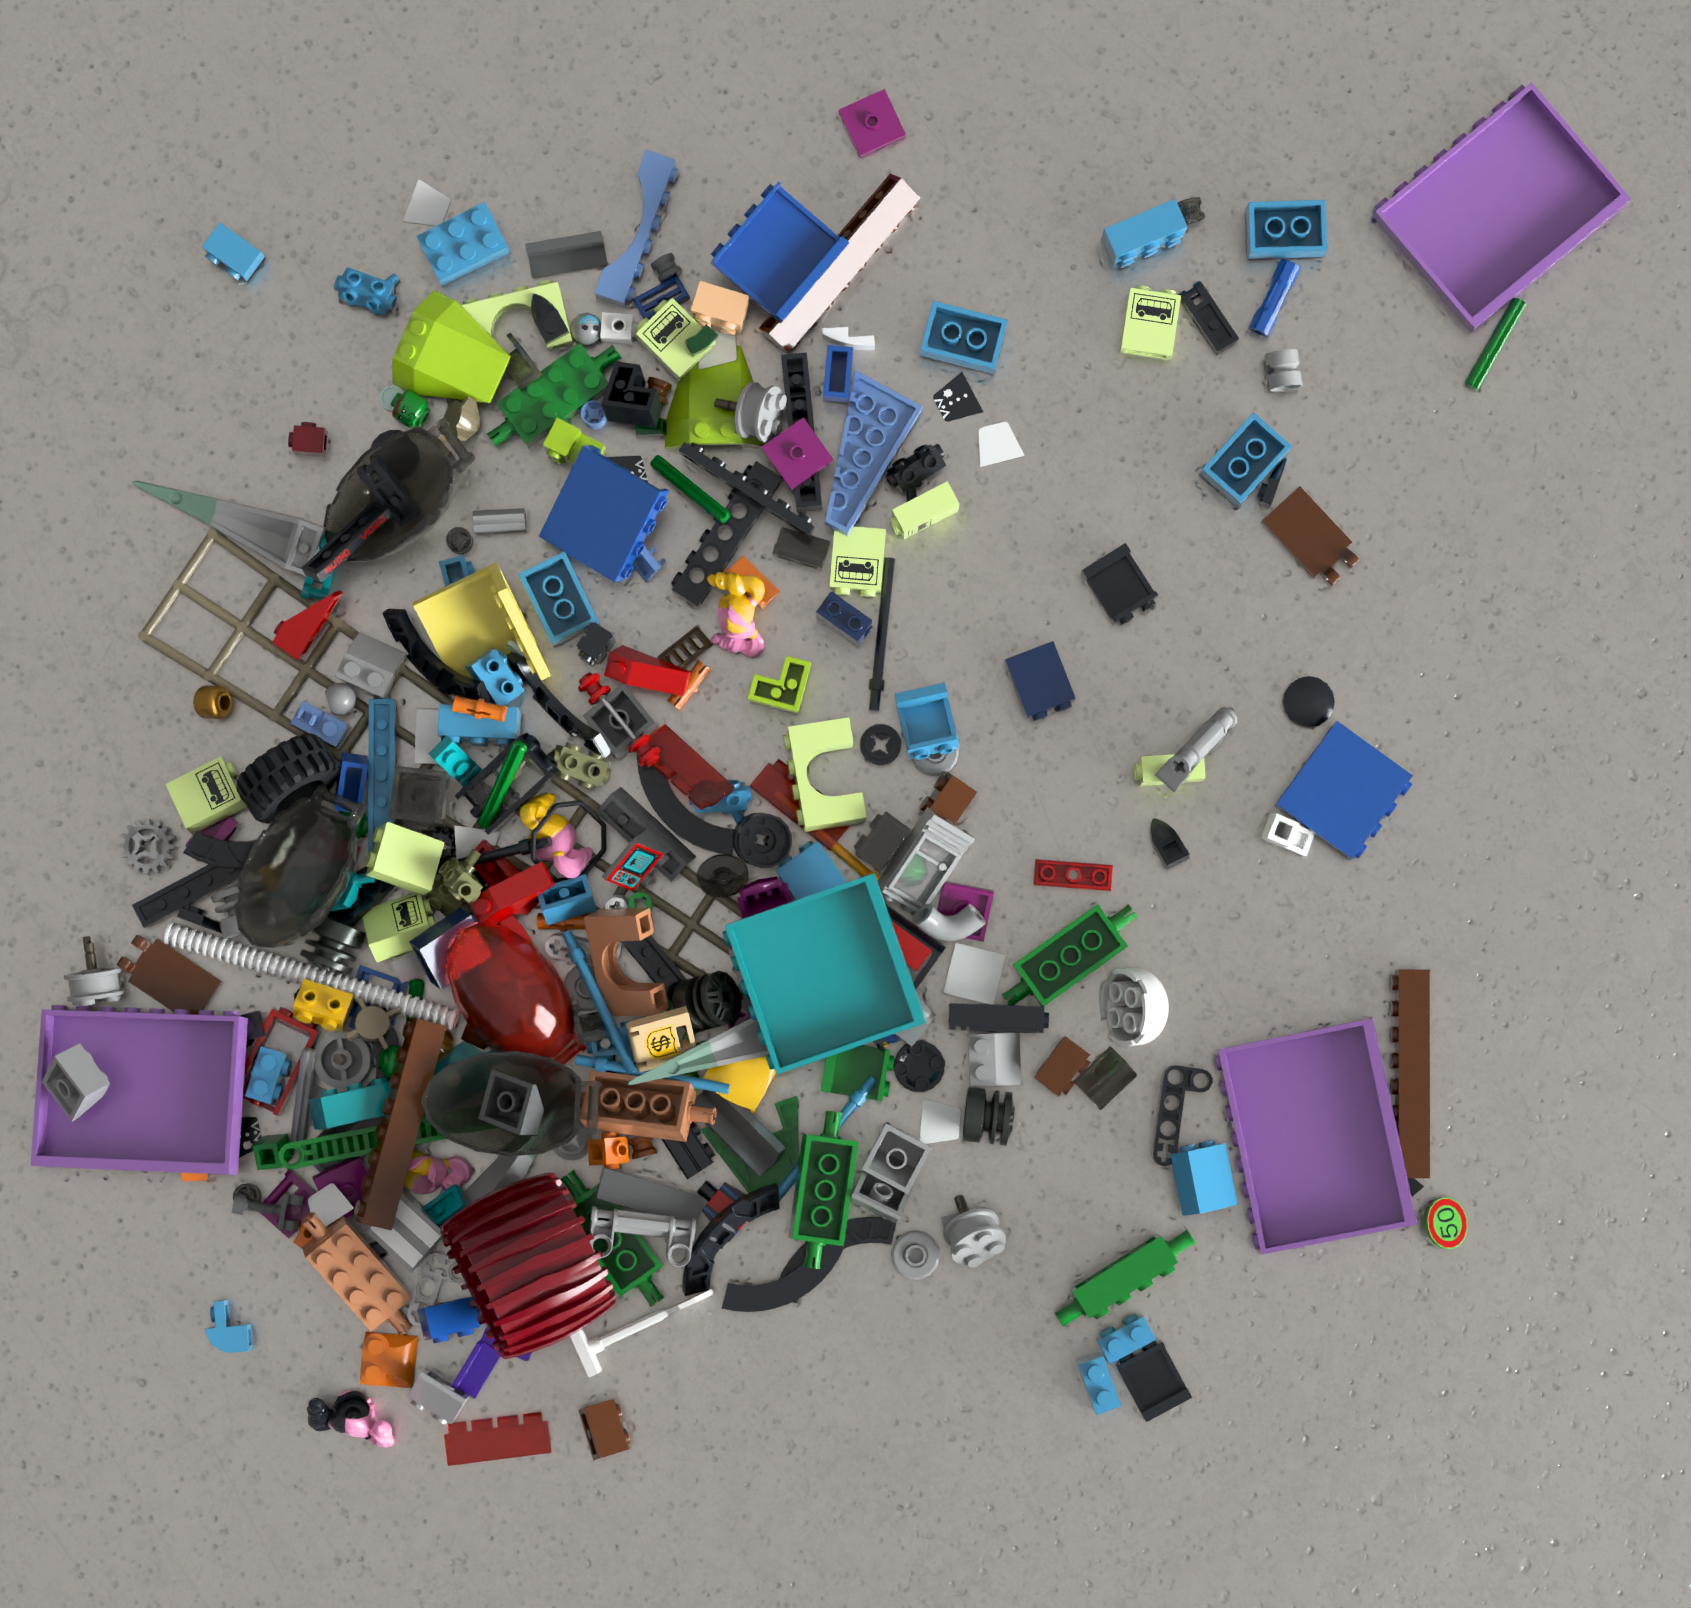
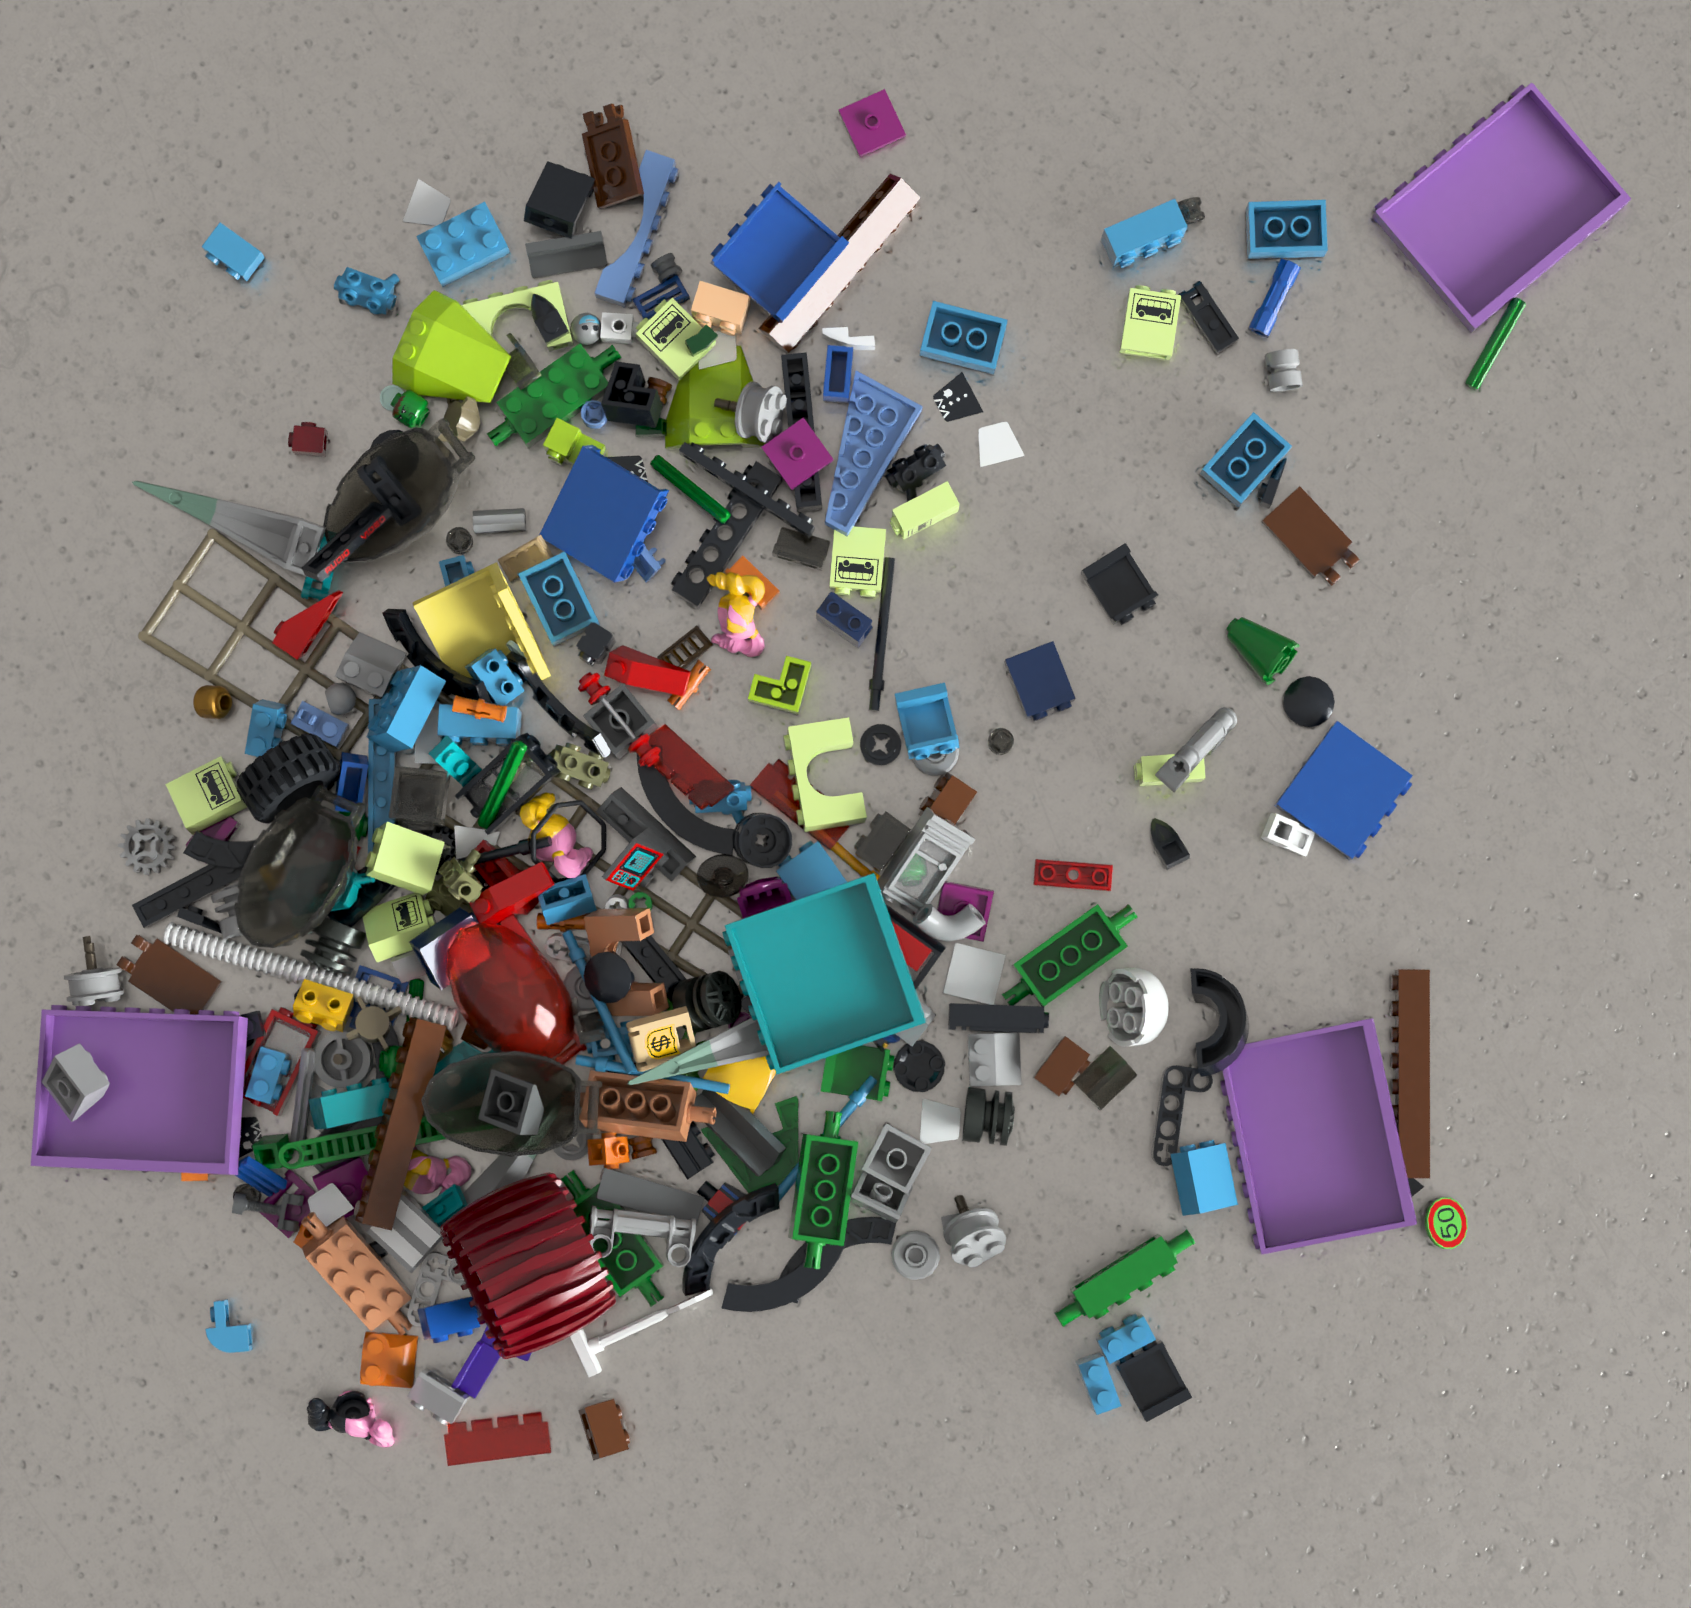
(260, 1176): none -> blue tile
(265, 727): none -> dark azure brick
(405, 708): none -> dark azure brick
(525, 557): none -> tan plate
(558, 199): none -> black panel
(608, 977): none -> black dish
(611, 156): none -> reddish brown tile
(1000, 737): none -> clear smoke wheel
(1233, 1029): none -> black brick
(1262, 648): none -> green cone

